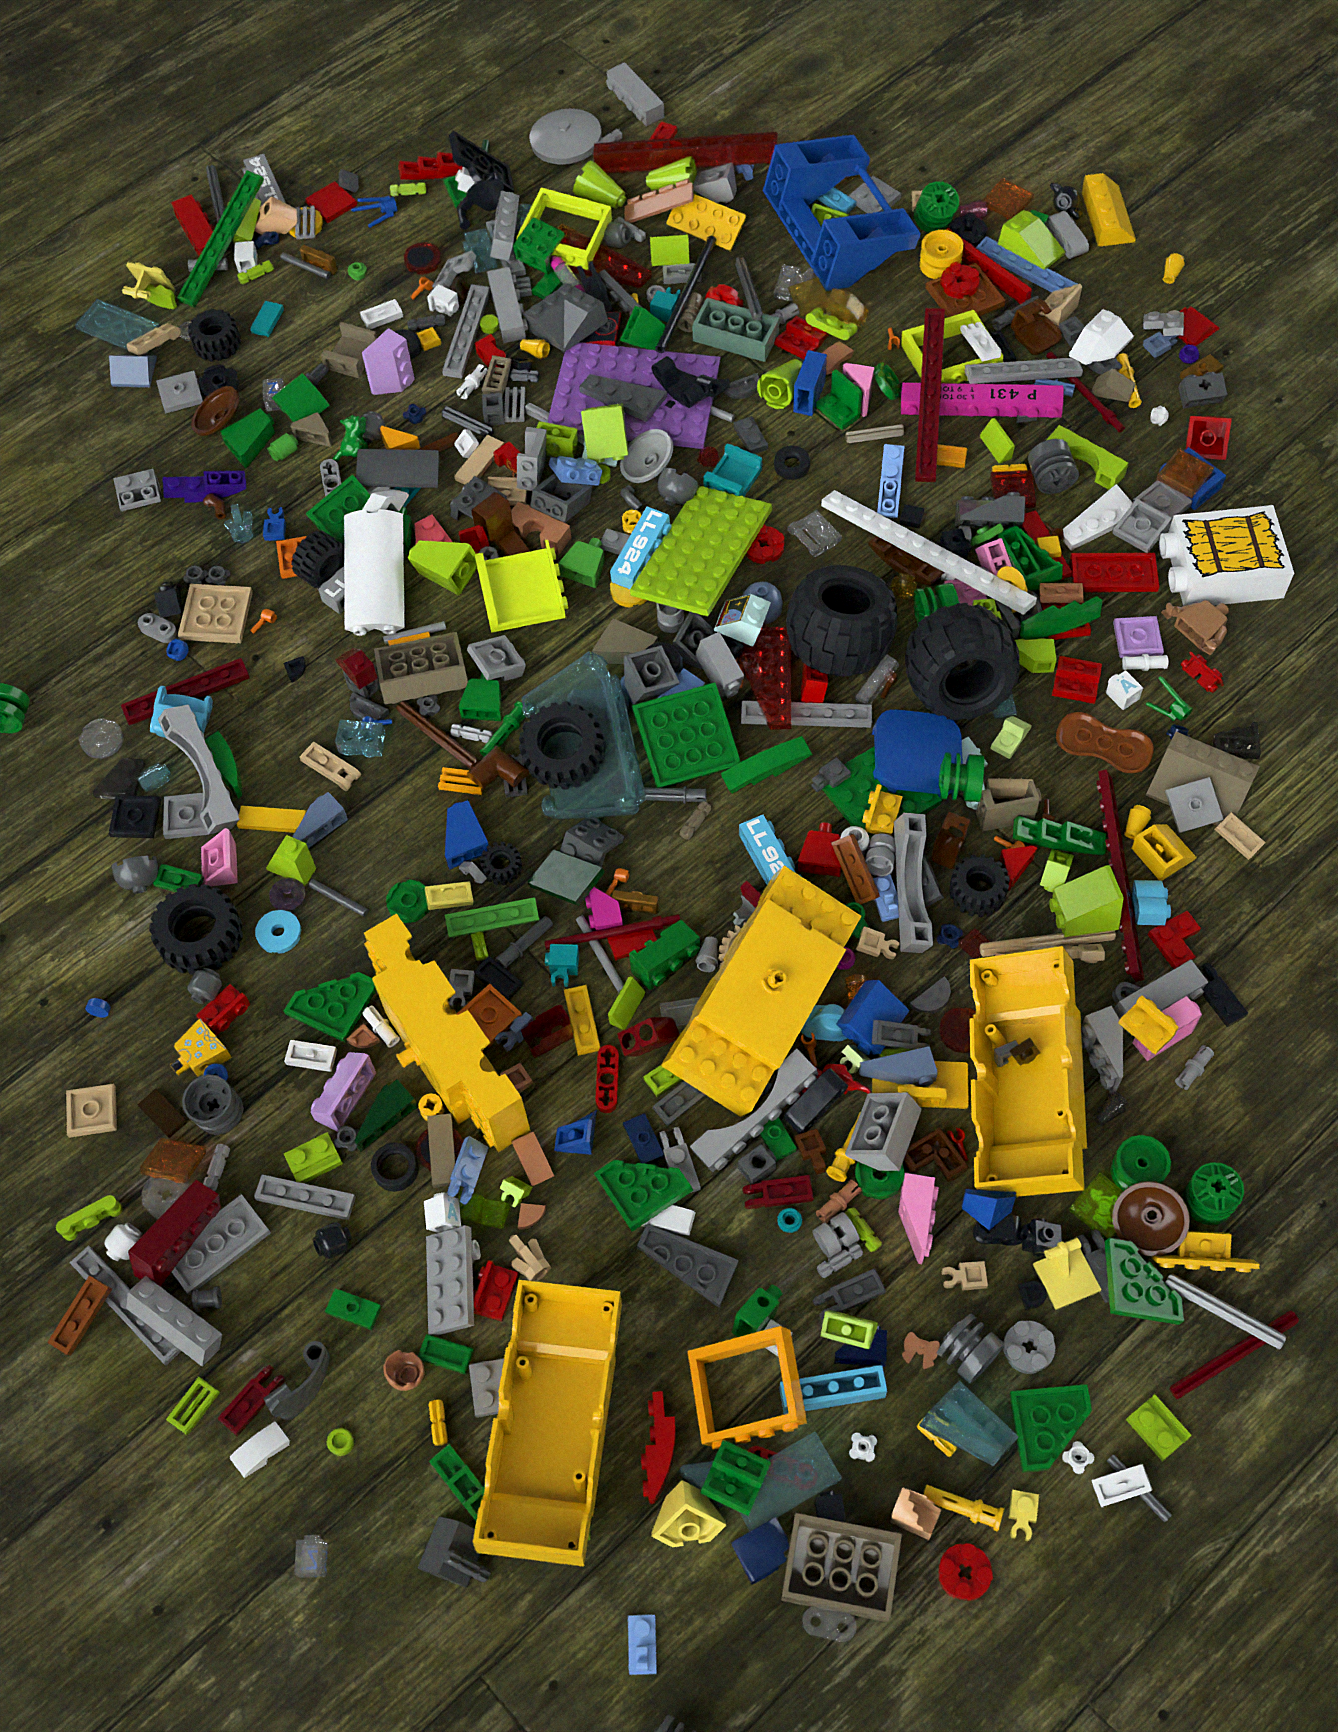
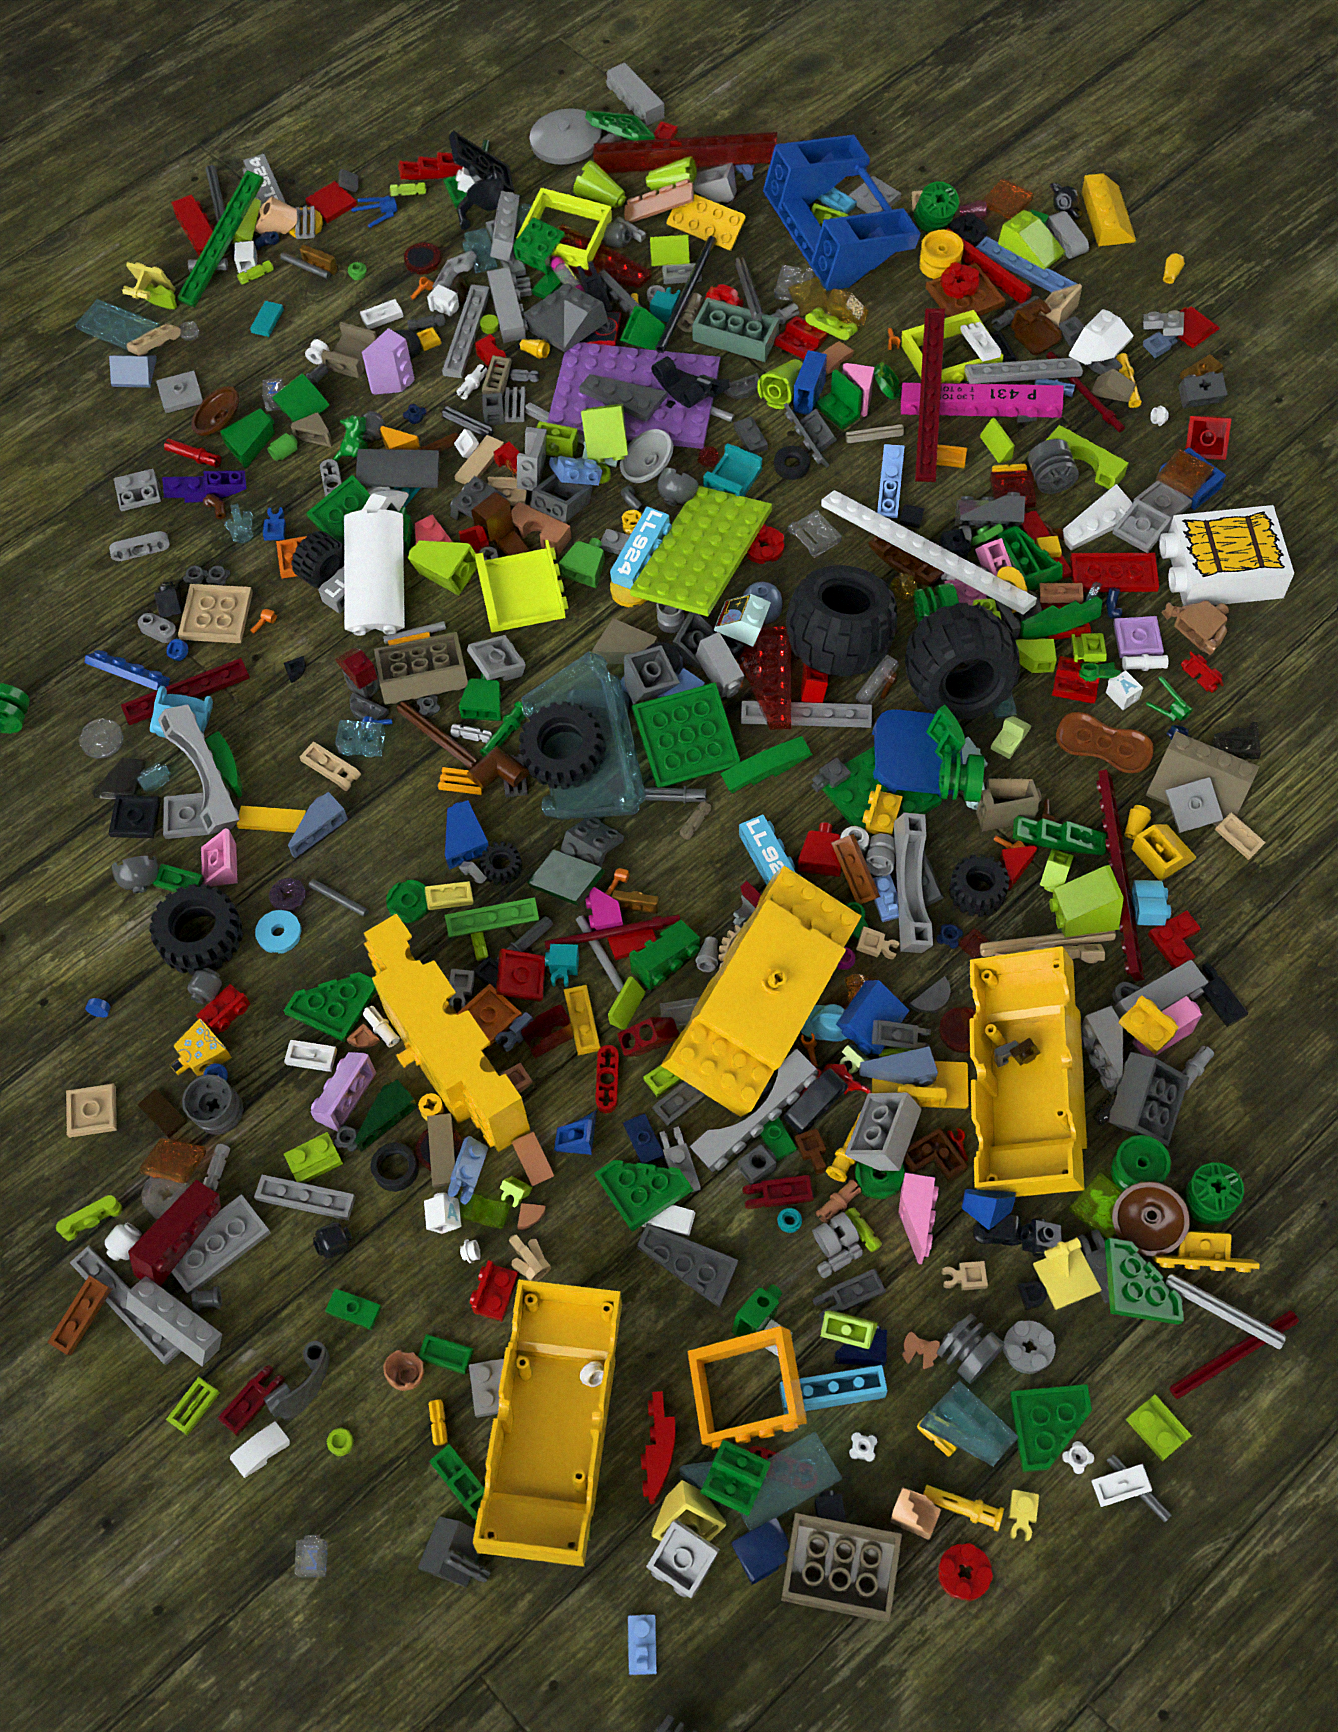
(126, 549): none -> light grey beam
(133, 672): none -> blue plate
(199, 455): none -> red pin
(211, 375): black plate -> none
(214, 335): black tyre -> none
(292, 860): lime slope -> none
(314, 353): none -> white wheel
(450, 1281): light grey plate -> none
(520, 975): none -> red tile
(521, 363): black tile -> none
(592, 1374): none -> white plate
(620, 124): none -> green plate
(682, 1559): none -> light grey plate
(815, 430): none -> dark grey bracket
(829, 1623): clear plate -> none
(946, 733): none -> green slope
(946, 847): reddish brown piece -> none
(1089, 647): none -> lime plate
(1092, 671): none -> green plate
(1094, 591): none -> clear light blue tile
(1111, 603): none -> dark blue arm
(1148, 1098): none -> dark grey slope
(1189, 354): dark purple plate -> none

